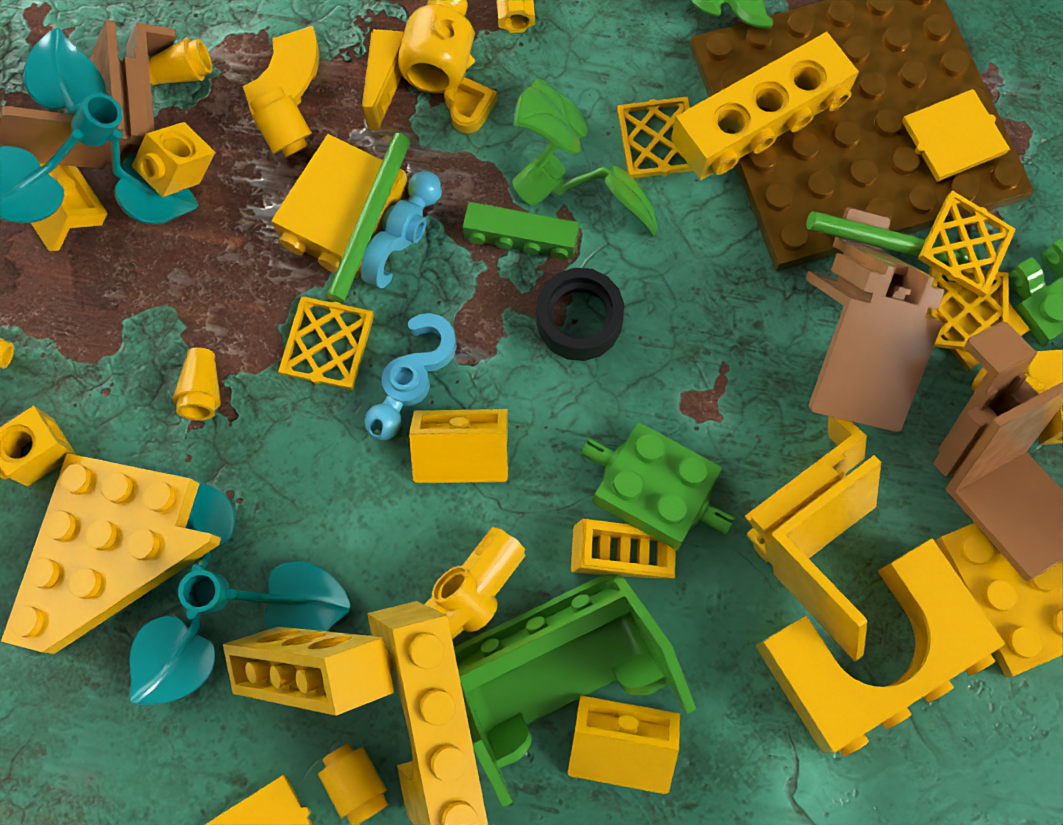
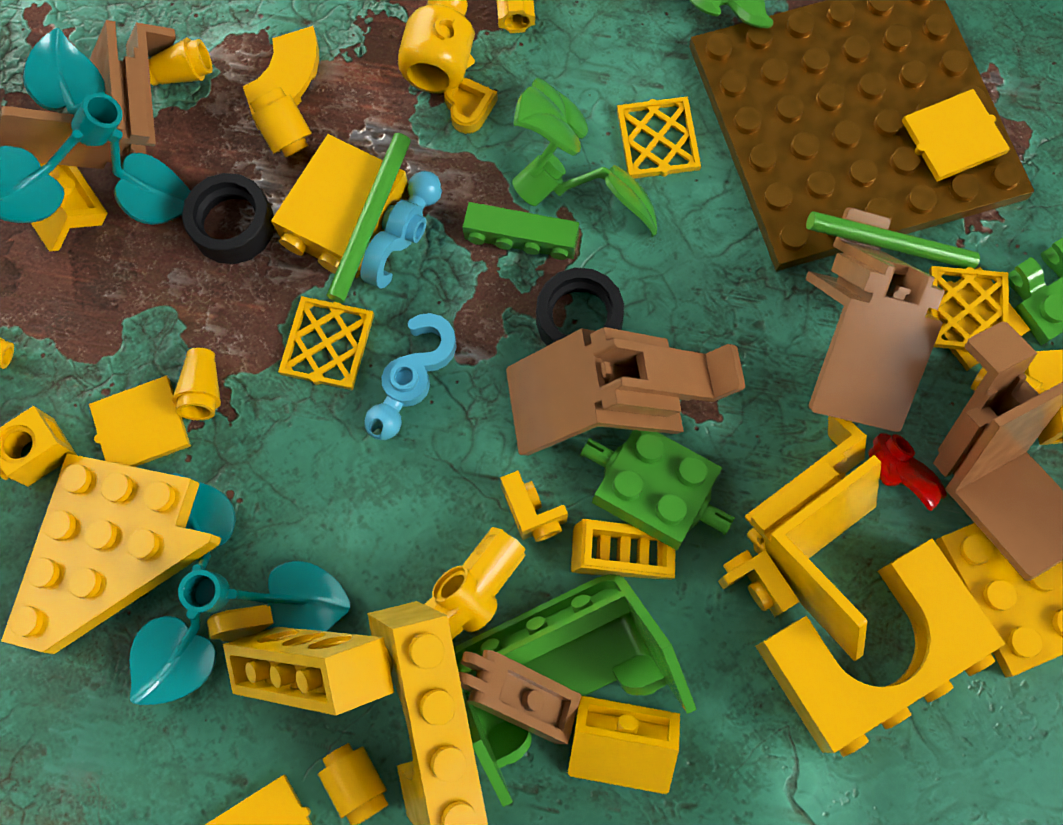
(139, 424): none -> yellow piece
(172, 159): yellow brick -> none
(211, 193): none -> black tyre
(239, 622): none -> yellow tile
(381, 75): yellow slope -> none
(459, 446): yellow panel -> none
(520, 695): none -> medium nougat hinge
(523, 502): none -> yellow bracket
(614, 383): none -> medium nougat piece
(768, 585): none -> yellow bracket
(814, 65): yellow brick -> none
(901, 467): none -> red plate
(953, 272): yellow window -> none

